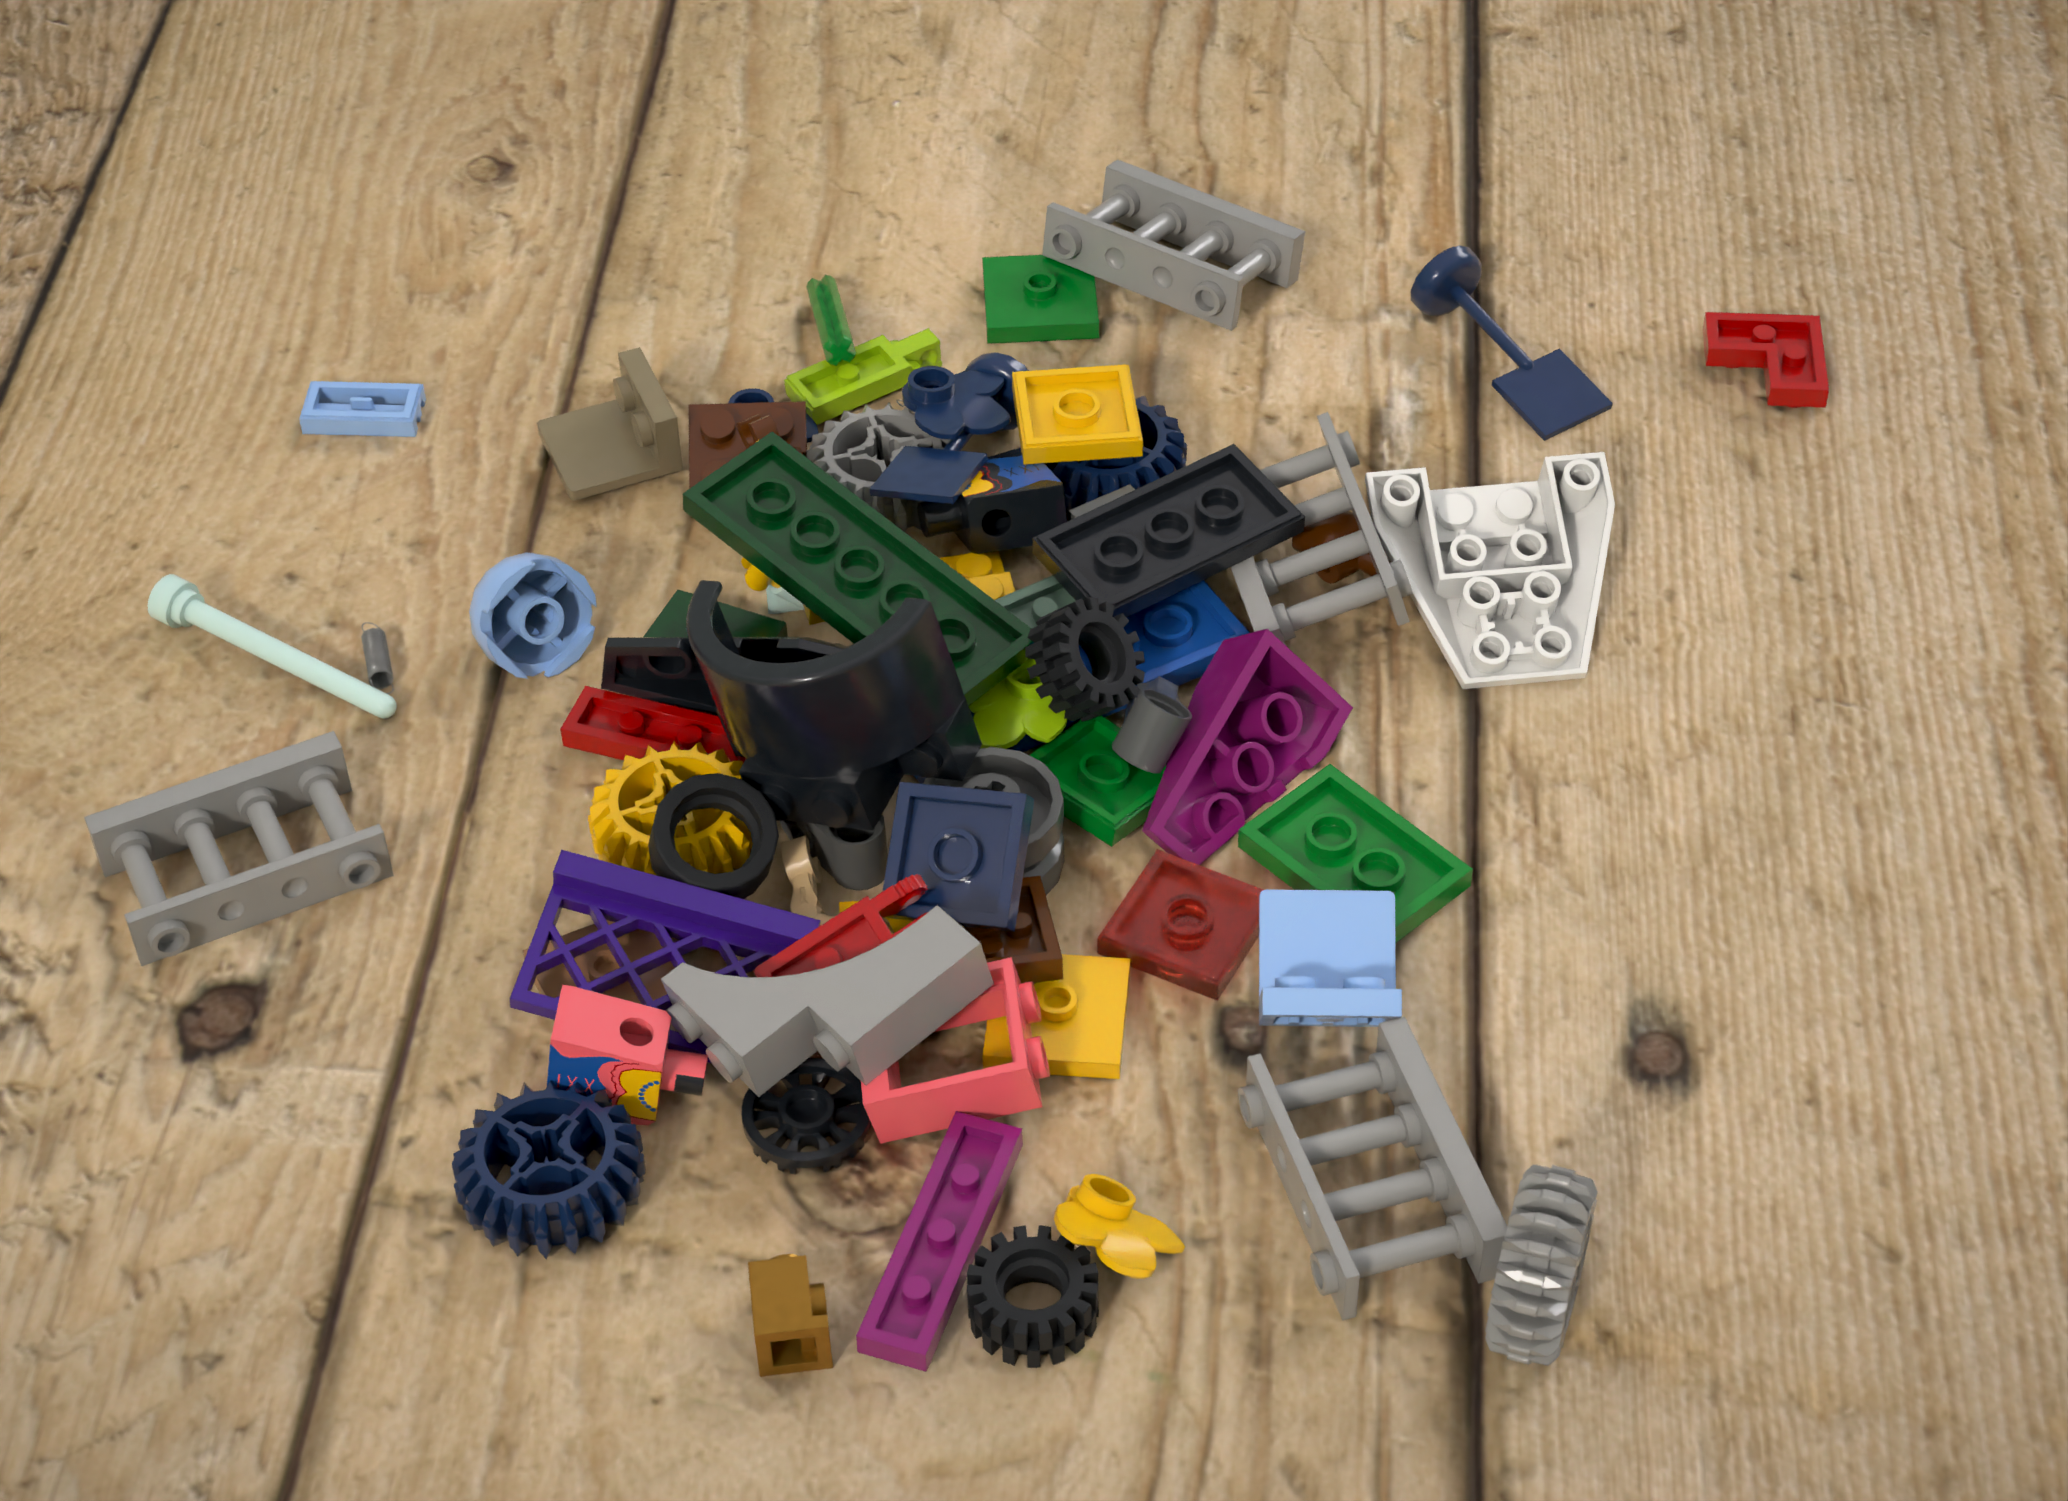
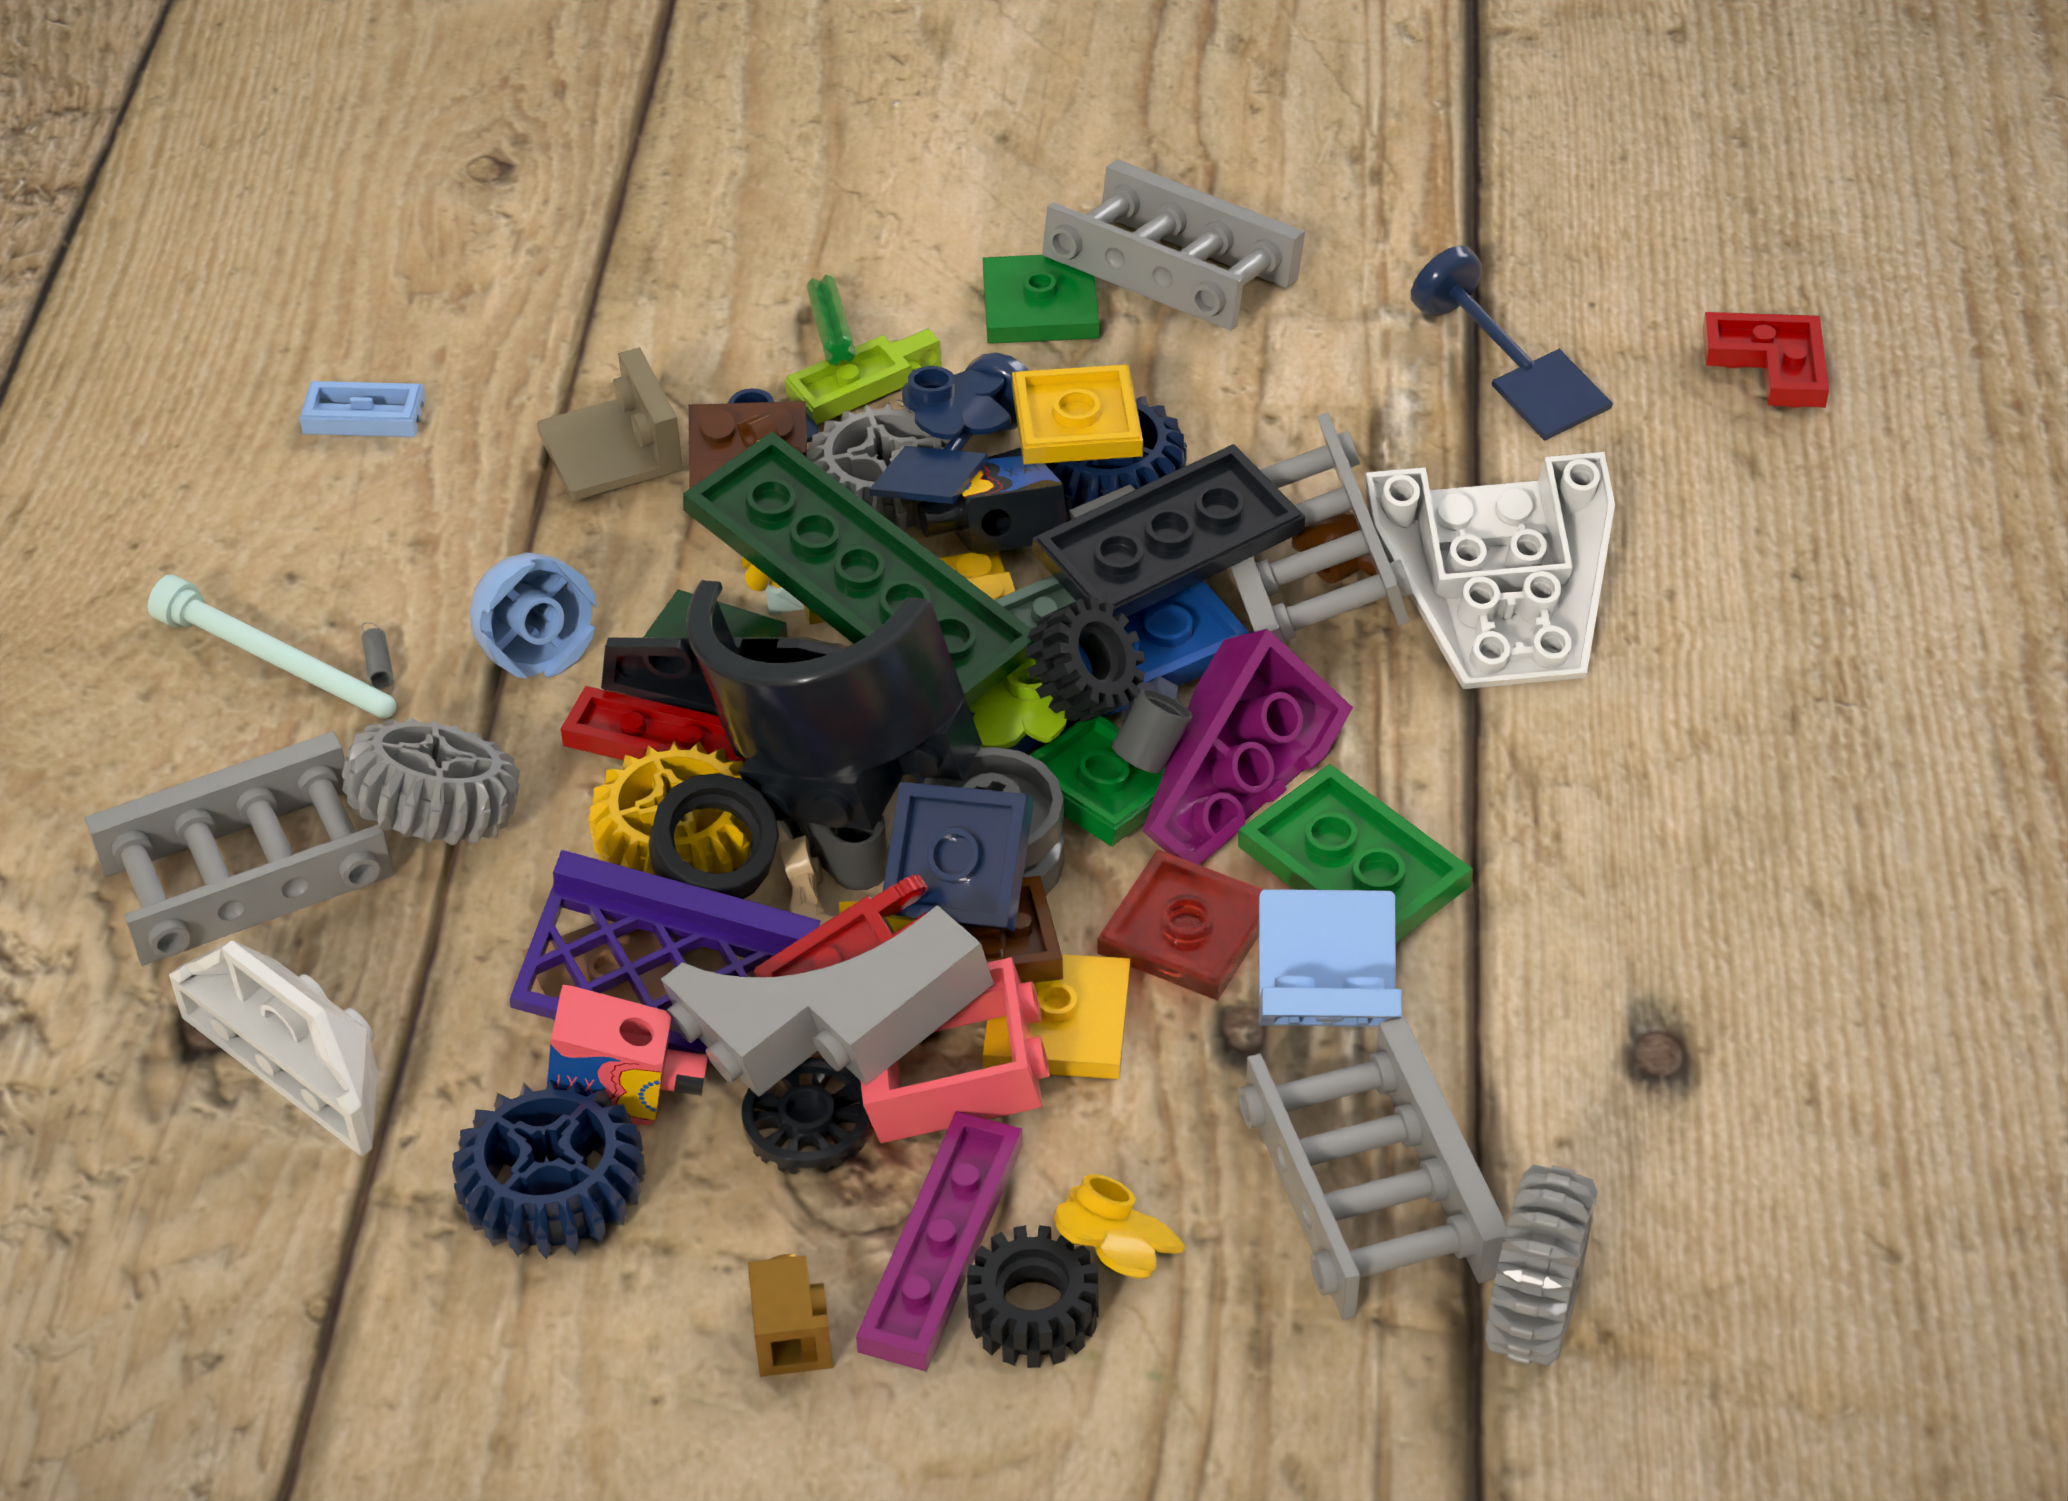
(285, 1036): none -> white wedge
(430, 781): none -> light grey gear

